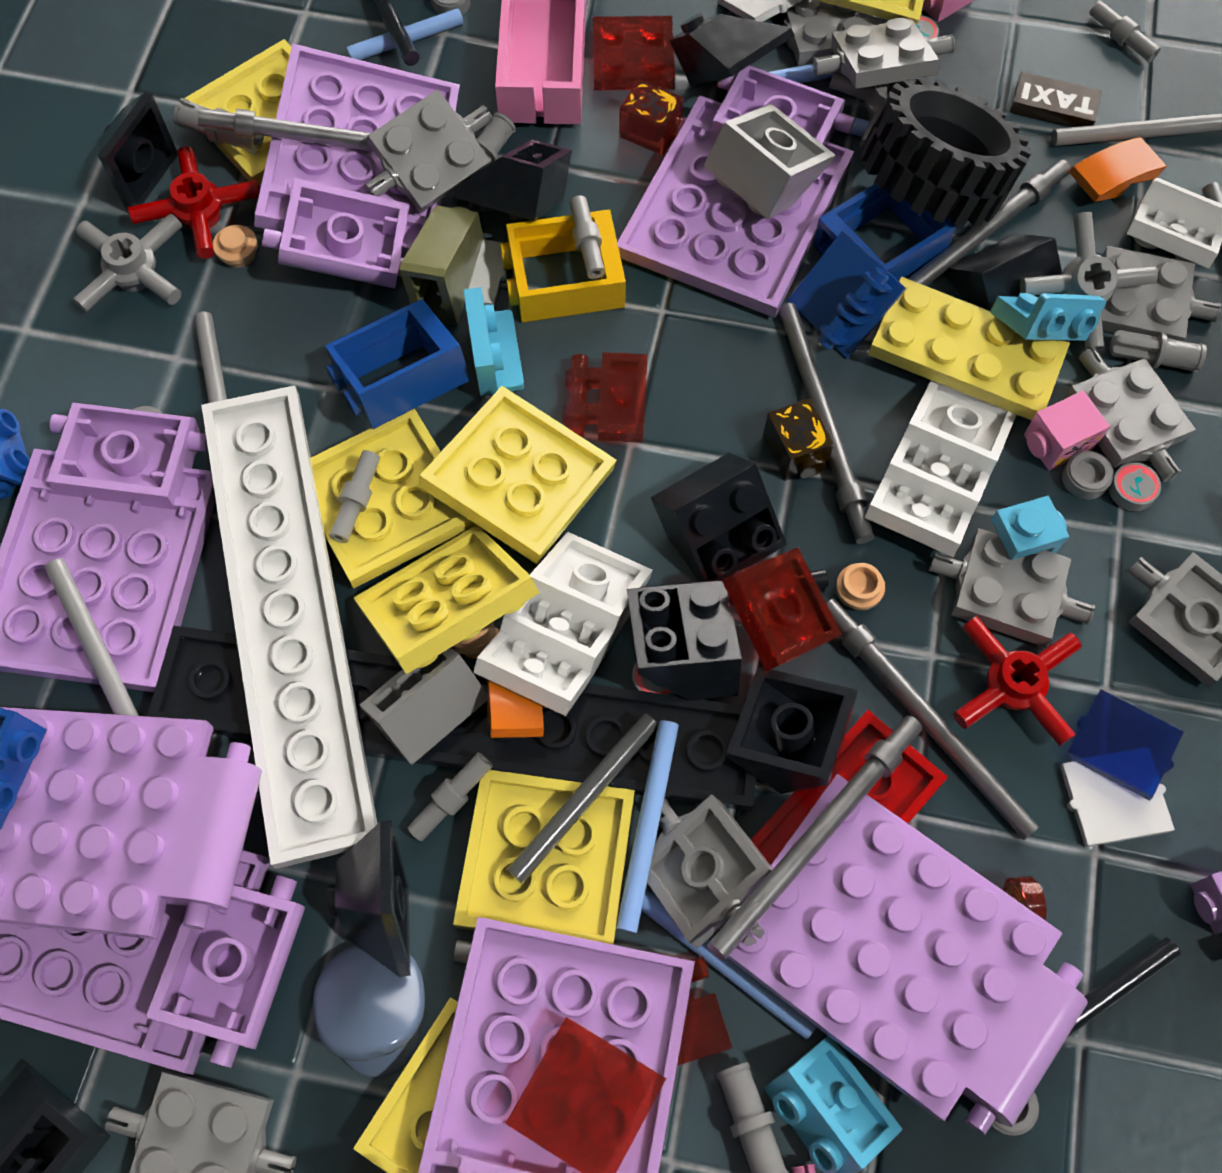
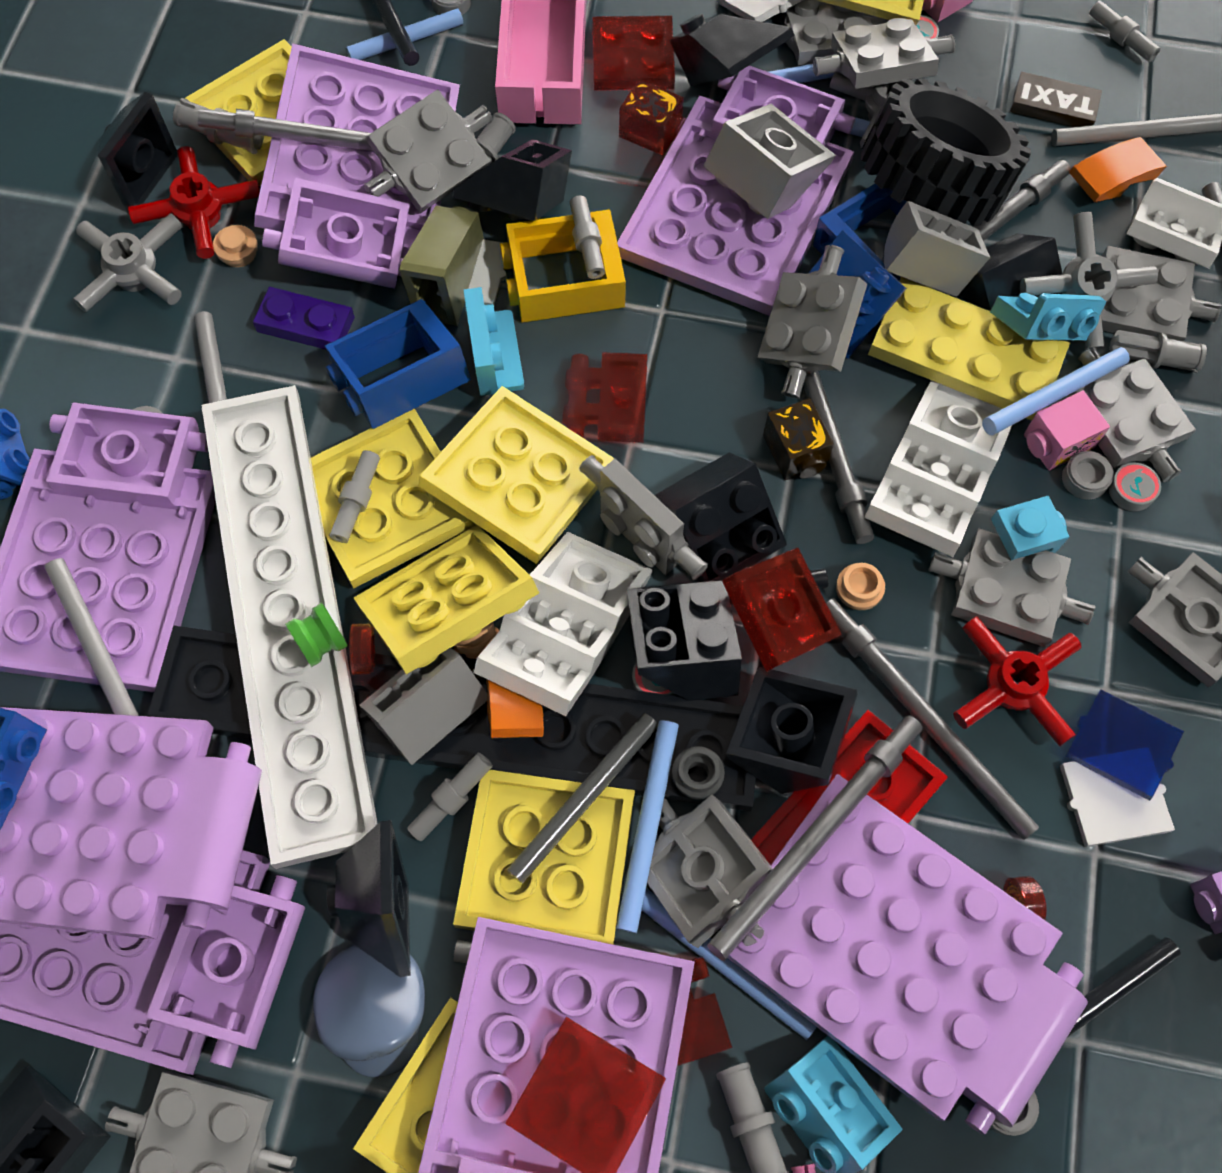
(302, 318): none -> dark purple plate
(316, 634): none -> bright green wheel
(362, 649): none -> clear red tile
(641, 518): none -> light grey plate
(702, 758): none -> dark grey plate
(812, 321): none -> light grey plate
(934, 249): none -> light grey brick
(1055, 391): none -> light blue bar

